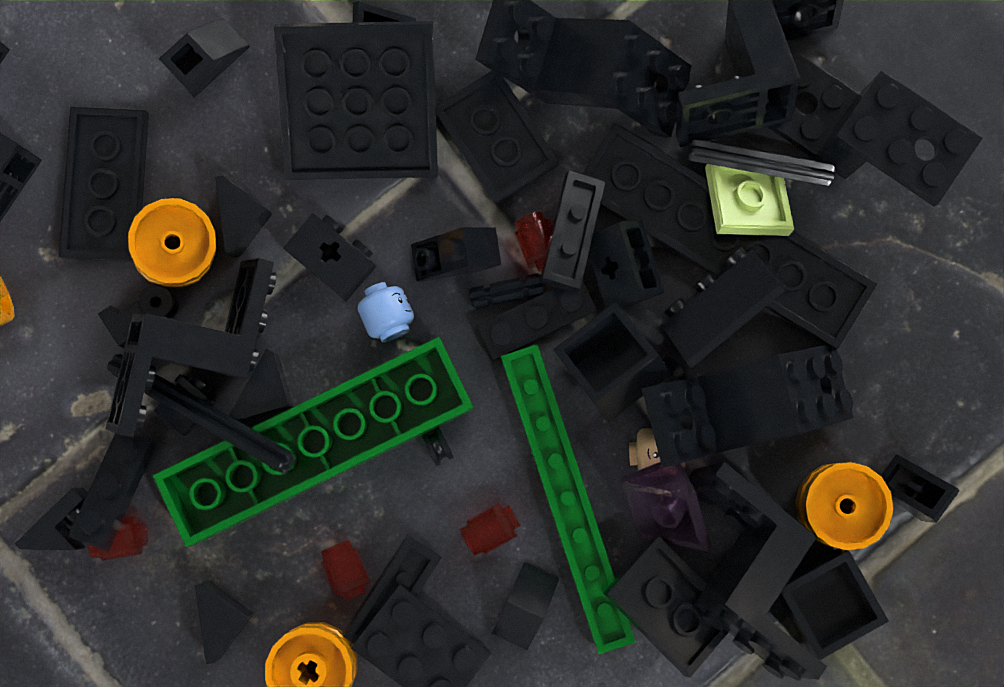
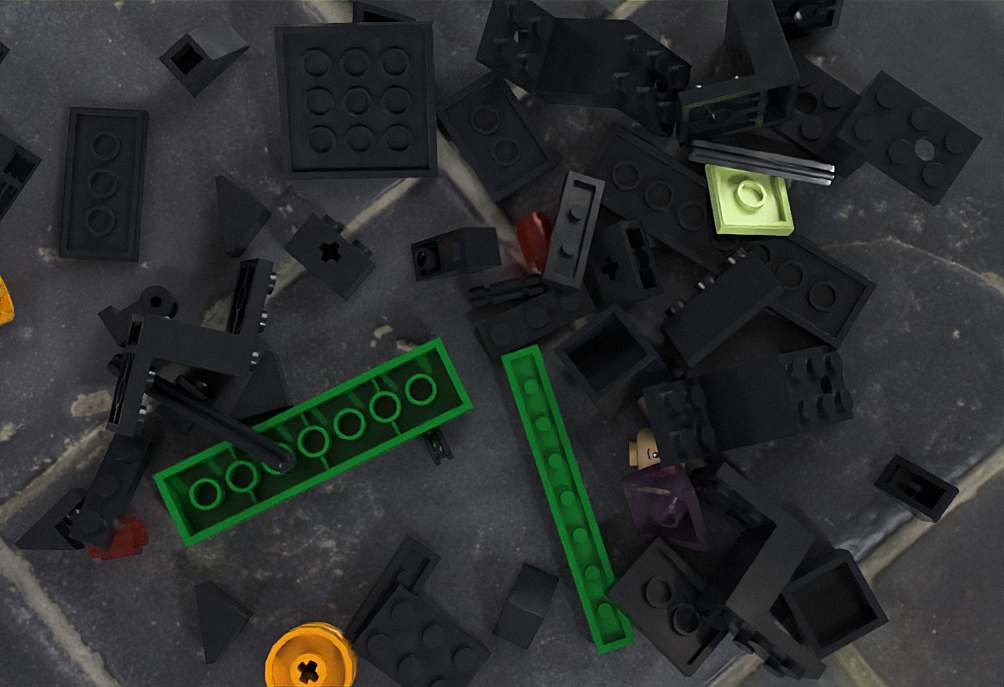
(174, 220): light orange wheel -> none
(345, 571): clear red brick -> none
(385, 312): light blue head -> none
(490, 529): clear red brick -> none
(867, 505): light orange wheel -> none

